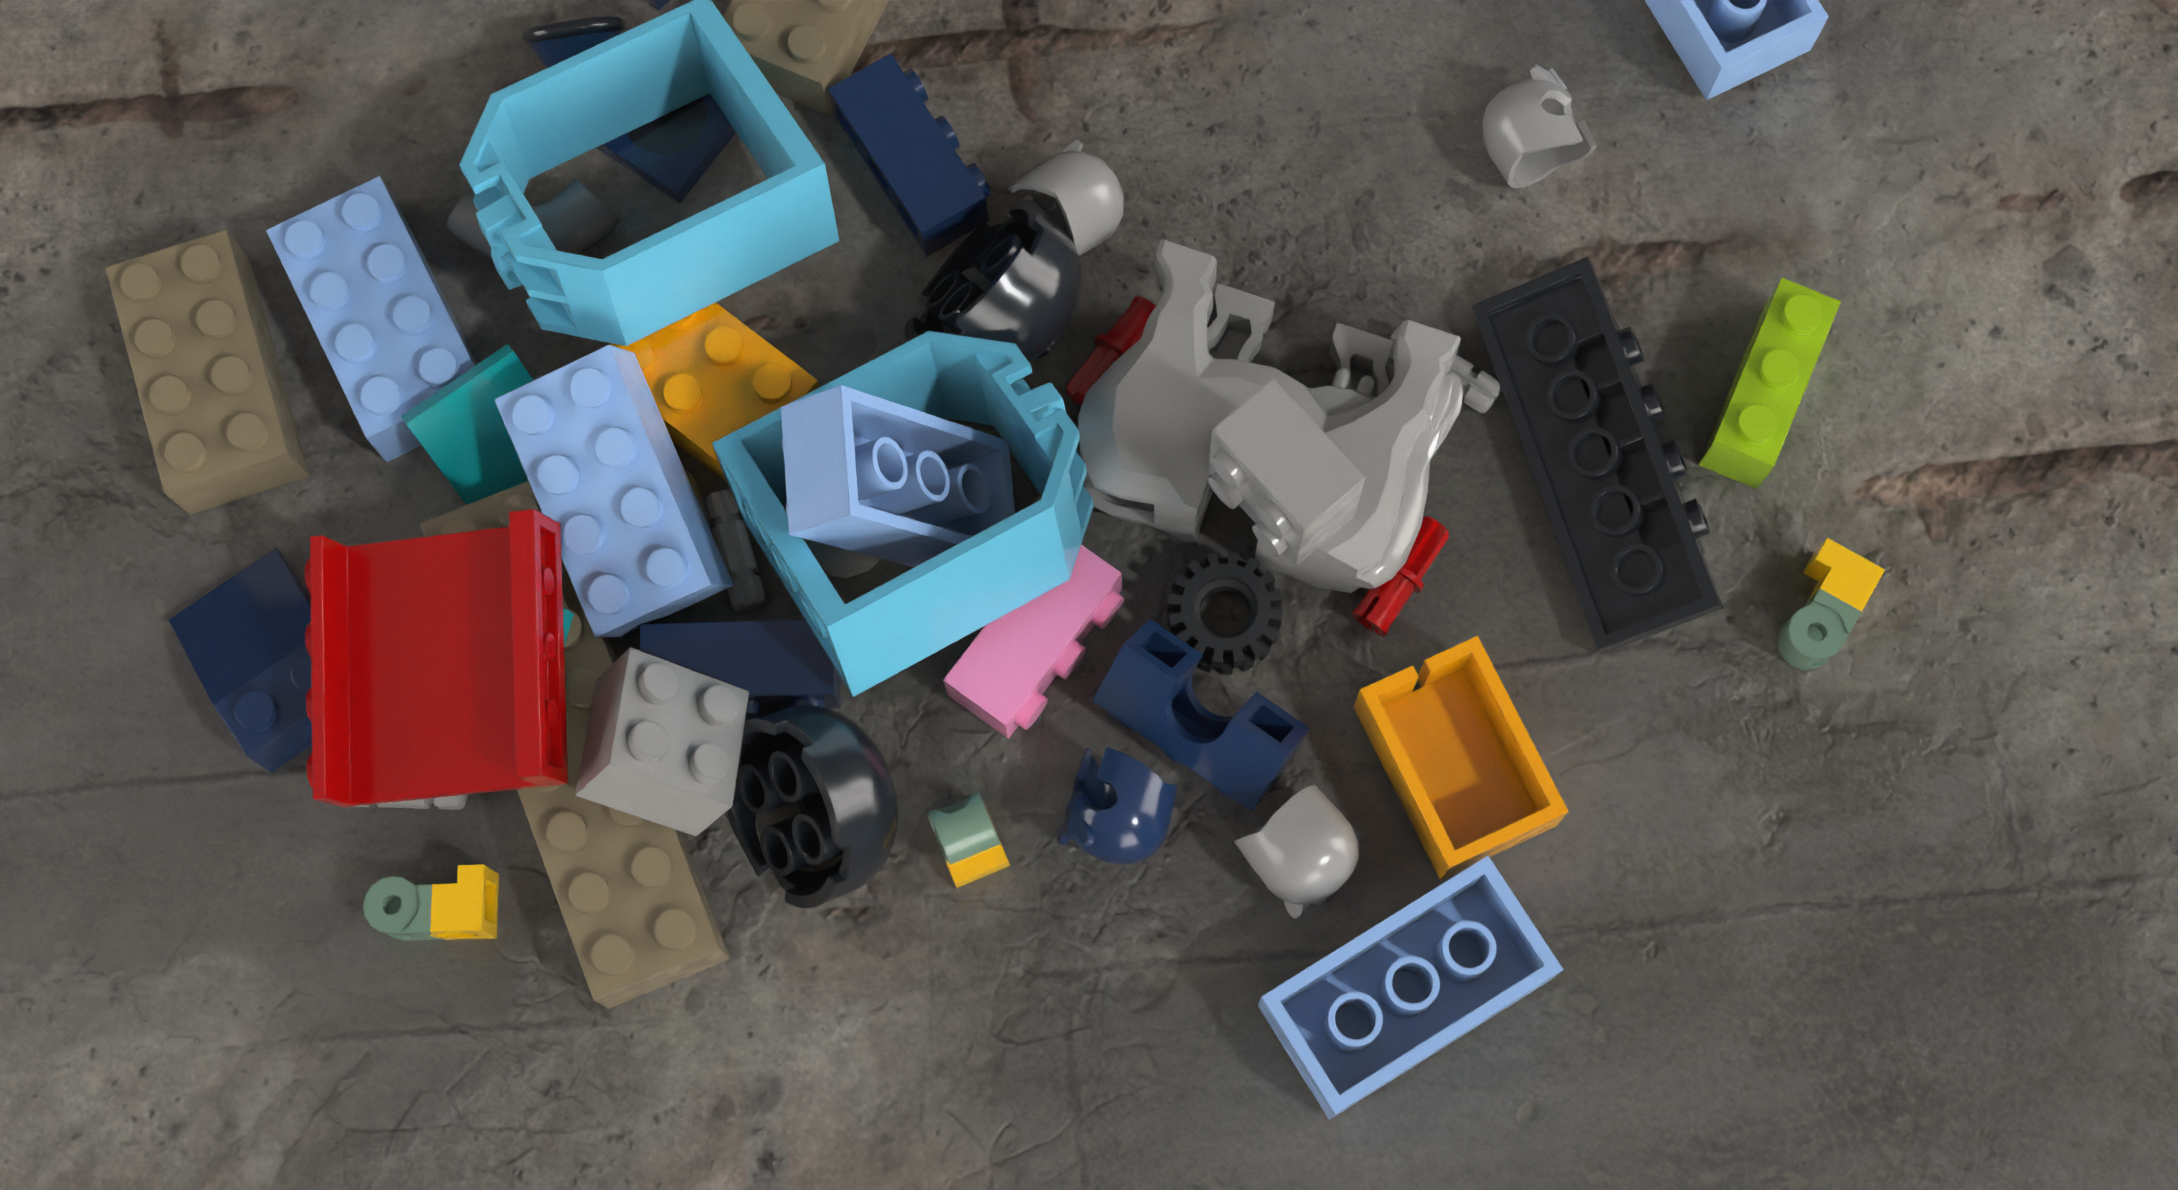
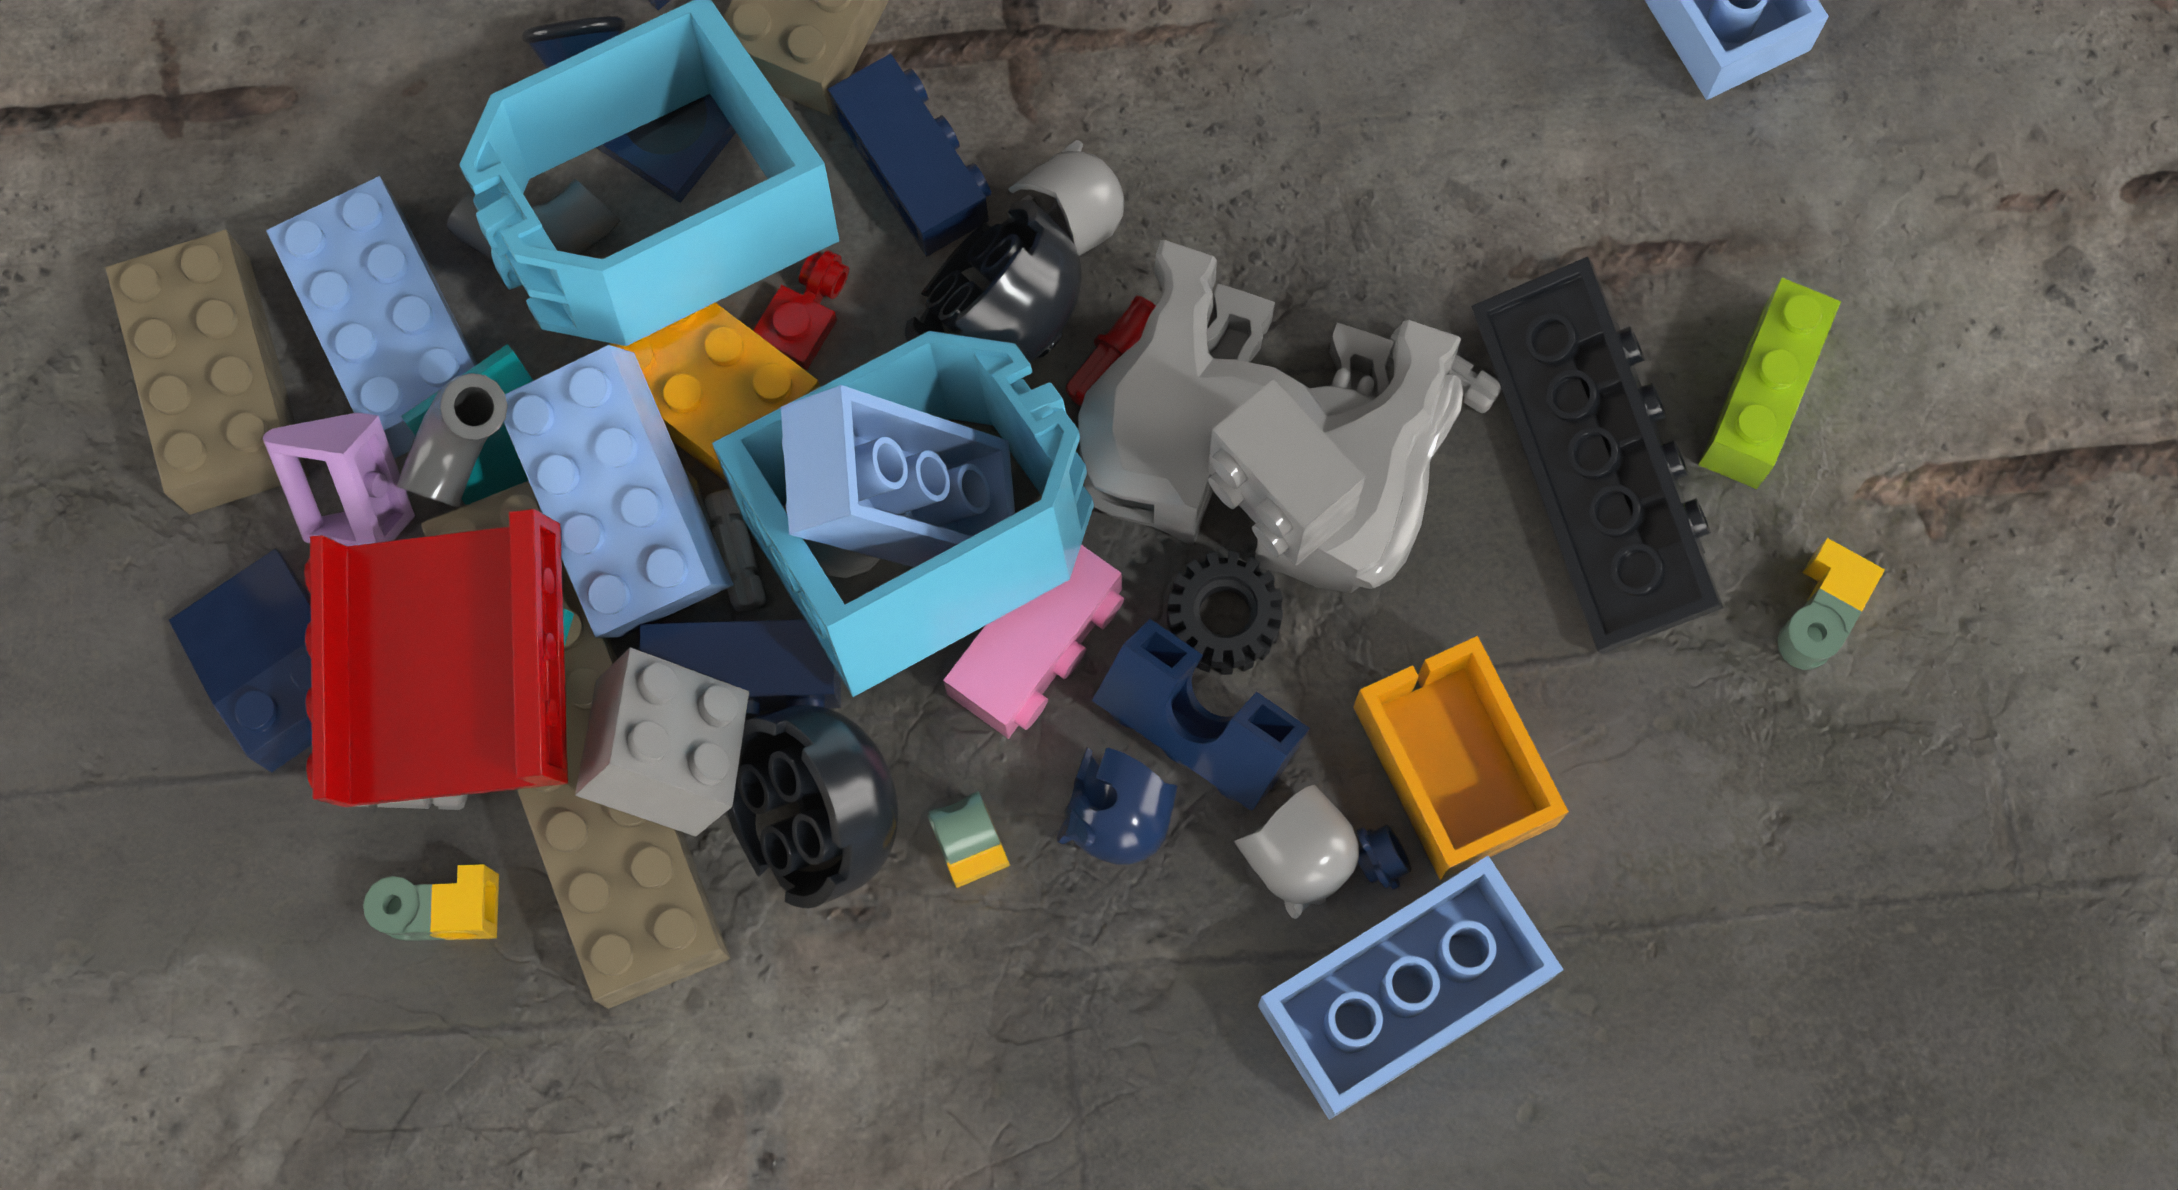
(361, 472): none -> lavender tile
(453, 437): none -> dark grey cylinder
(799, 322): none -> red plate
(1382, 856): none -> dark blue plate
(1385, 602): red axle -> none
(1533, 130): light grey helmet -> none

